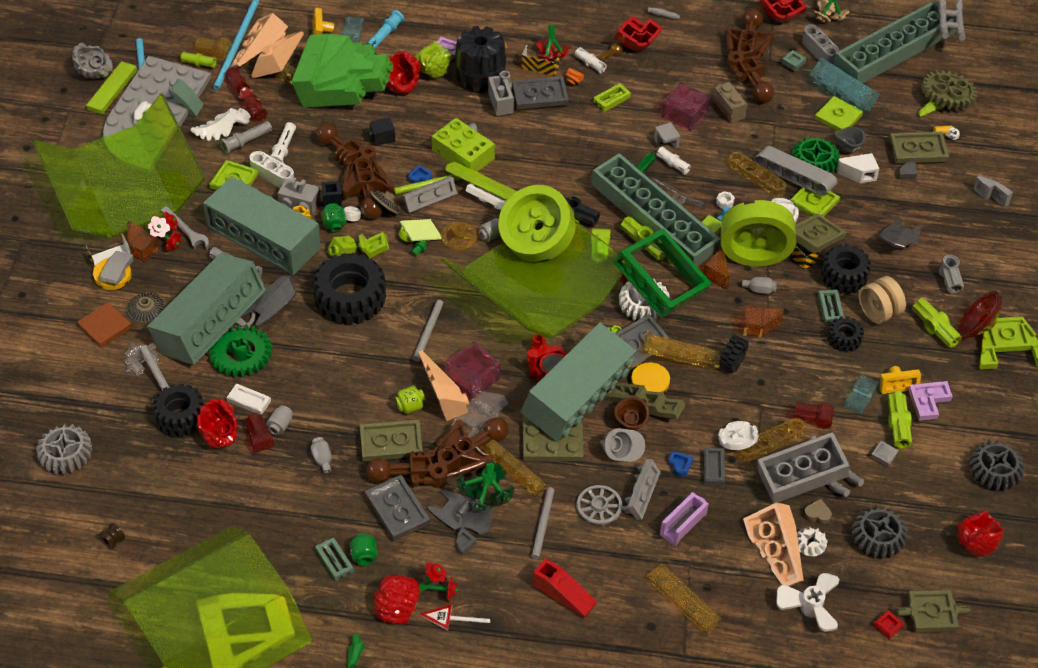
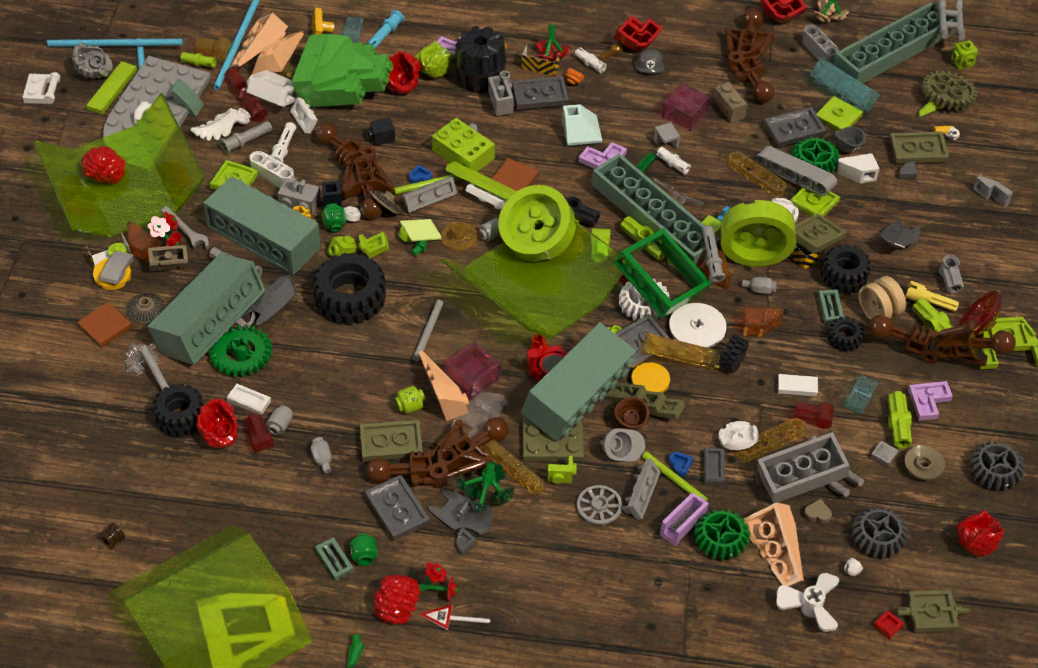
(36, 86): none -> white plate
(64, 449): light grey gear -> none
(103, 165): none -> red hair
(116, 42): none -> medium azure piece
(117, 247): none -> lime tile
(167, 258): none -> dark tan brick
(272, 88): none -> white window
(304, 115): none -> white plate
(515, 175): none -> dark orange tile
(542, 523): light grey bar -> none
(562, 473): none -> lime bracket
(562, 587): red slope -> none
(580, 125): none -> light aqua slope
(595, 158): none -> lavender plate
(614, 99): lime tile -> none
(650, 62): none -> dark grey helmet
(662, 12): light grey piece -> none
(673, 476): none -> lime bar
(684, 598): clear yellow tile -> none
(686, 318): none -> white piece
(714, 261): none -> light grey pin
(725, 199): white tile -> none
(731, 543): none -> green gear
(793, 60): sand green plate -> none
(794, 126): none -> flat silver plate
(797, 385): none -> white tile
(814, 548): white gear -> none
(852, 567): none -> white hinge
(898, 380): yellow tile -> none
(917, 291): none -> light yellow piece
(925, 456): none -> dark tan dish
(954, 342): none -> reddish brown piece
(964, 54): none -> lime brick

